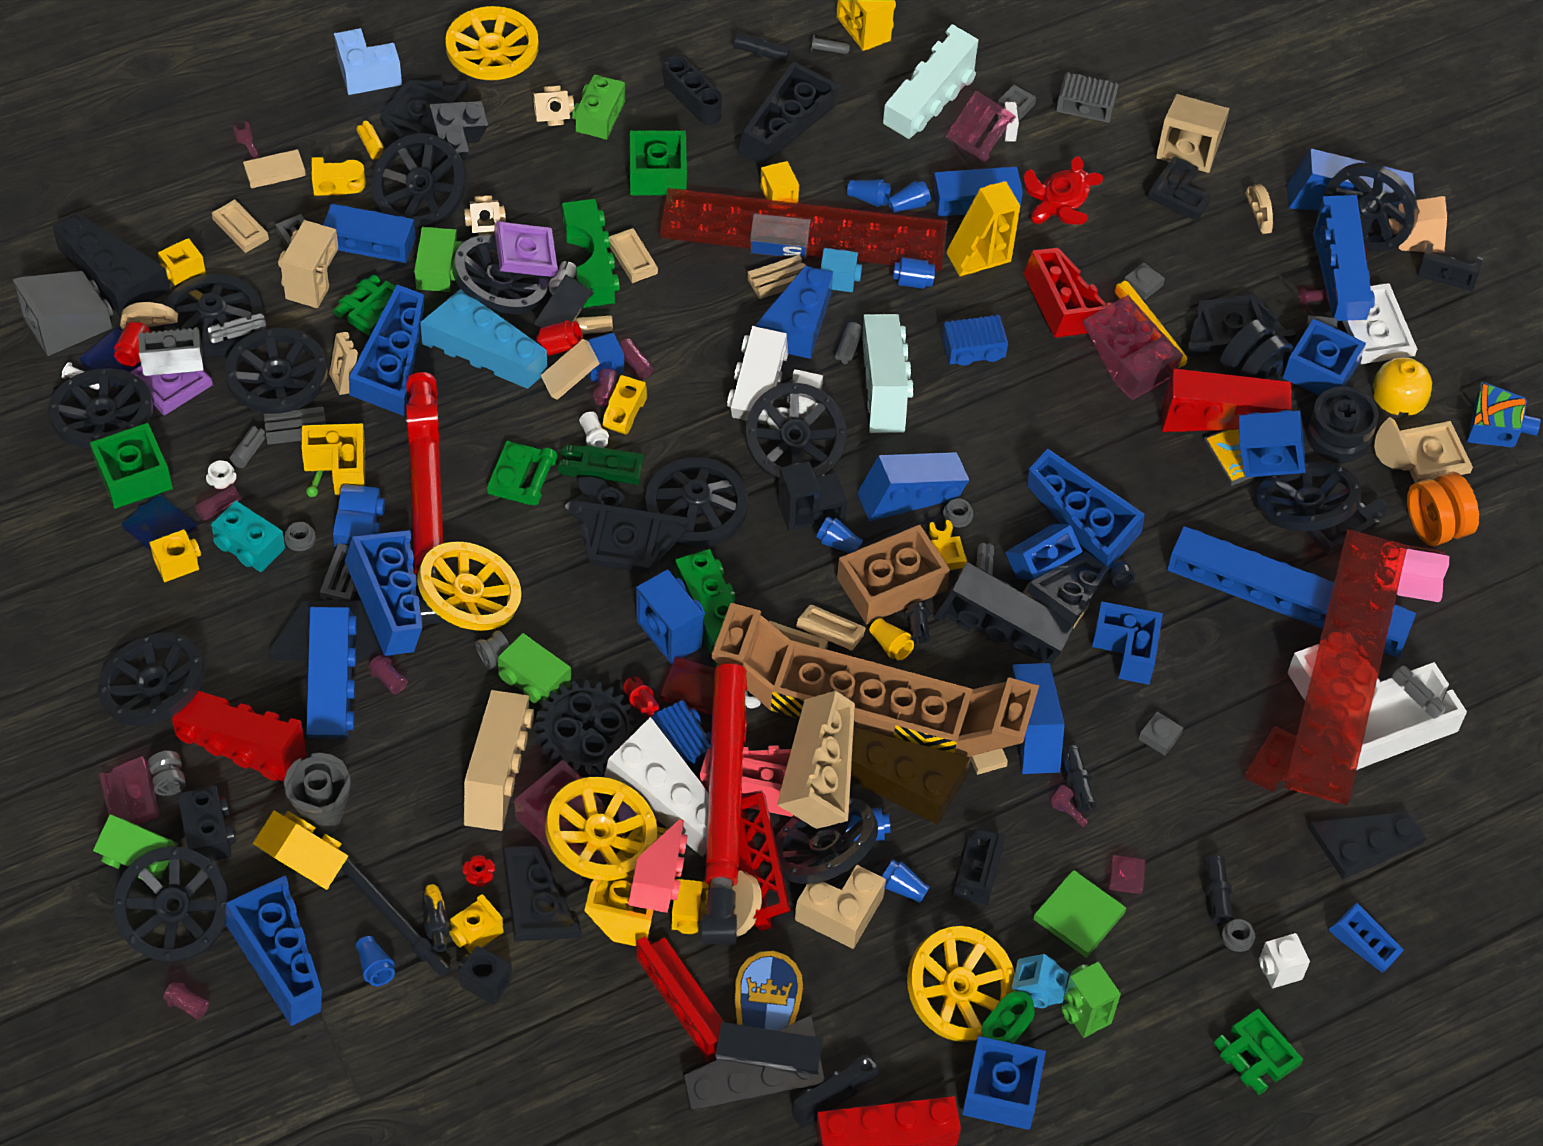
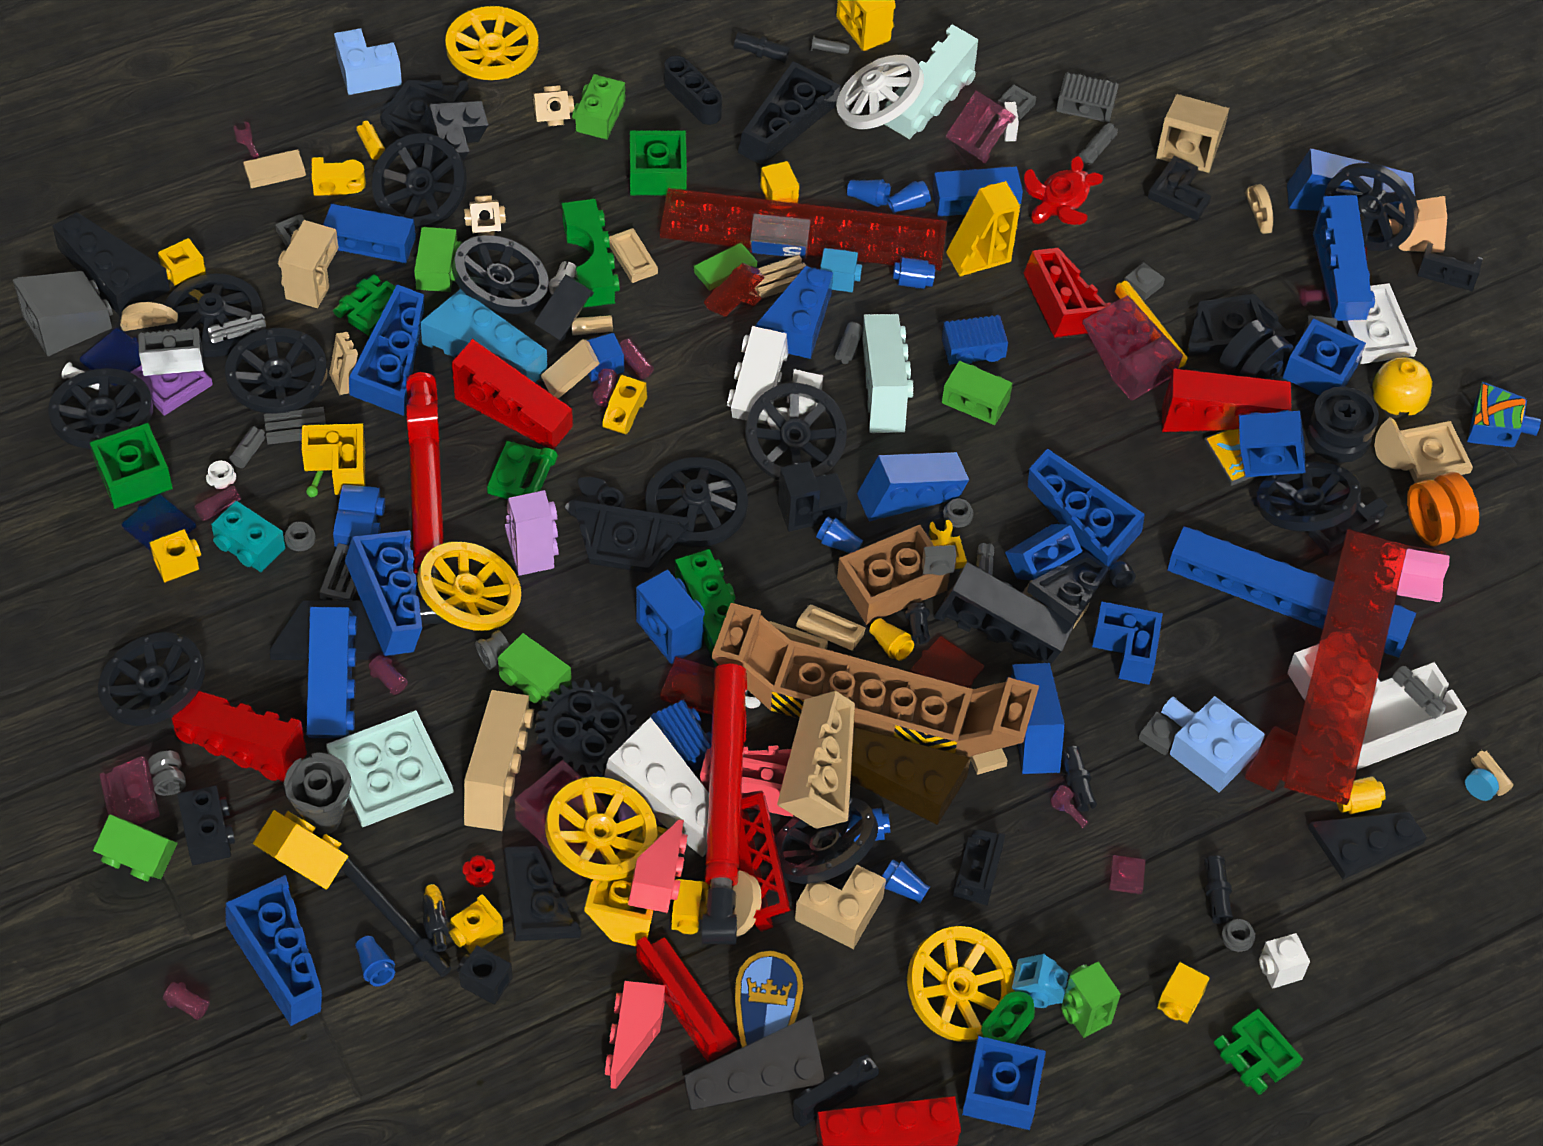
(128, 343): red brick -> none
(165, 897): black wheel -> none
(240, 226): tan tile -> none
(391, 768): none -> light aqua plate
(509, 396): none -> red wedge
(525, 249): medium lavender tile -> none
(532, 532): none -> lavender wedge
(559, 337): red brick -> none
(595, 433): white pin -> none
(601, 463): dark green hinge -> none
(638, 1025): none -> coral slope
(641, 696): red axle -> none
(719, 267): none -> bright green tile
(736, 288): none -> clear red hinge
(769, 1048): black tile -> none
(876, 84): none -> white wheel
(939, 559): none -> dark grey plate
(948, 664): none -> clear red piece
(977, 392): none -> bright green brick
(1079, 913): bright green tile -> none
(1098, 143): none -> dark grey axle
(1183, 993): none -> yellow brick
(1213, 741): none -> light blue brick
(1365, 796): none -> yellow brick
(1365, 922): blue slope -> none
(1482, 784): none -> dark azure tile
(1485, 761): none -> tan piece

